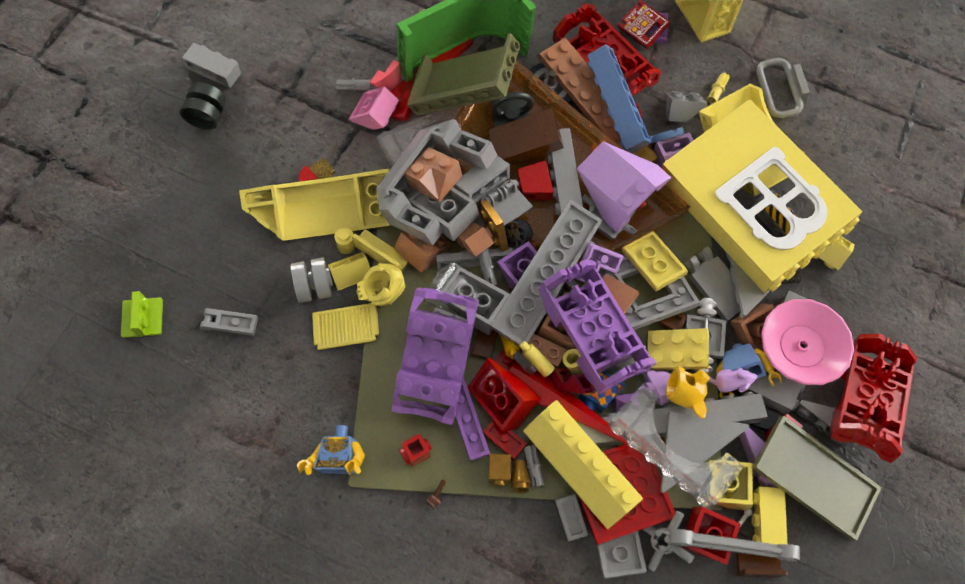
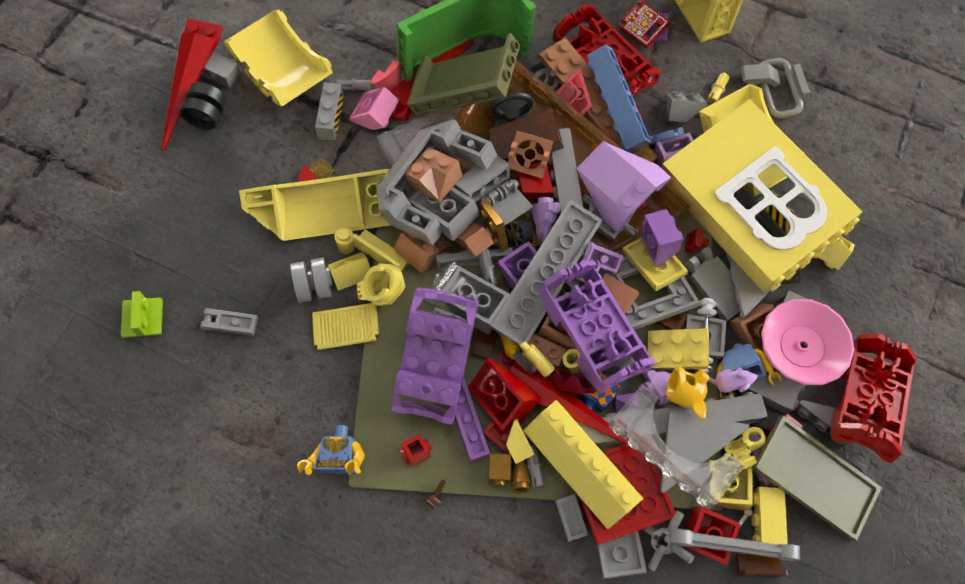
(194, 52): none -> red plate
(277, 58): none -> light yellow panel
(329, 111): none -> light grey brick
(514, 164): none -> nougat piece
(518, 444): none -> light yellow tile
(544, 215): none -> lavender rock
(575, 92): none -> coral slope
(661, 236): none -> medium lavender slope
(695, 241): none -> red tile
(742, 447): none -> light yellow piece
(759, 73): none -> light grey slope

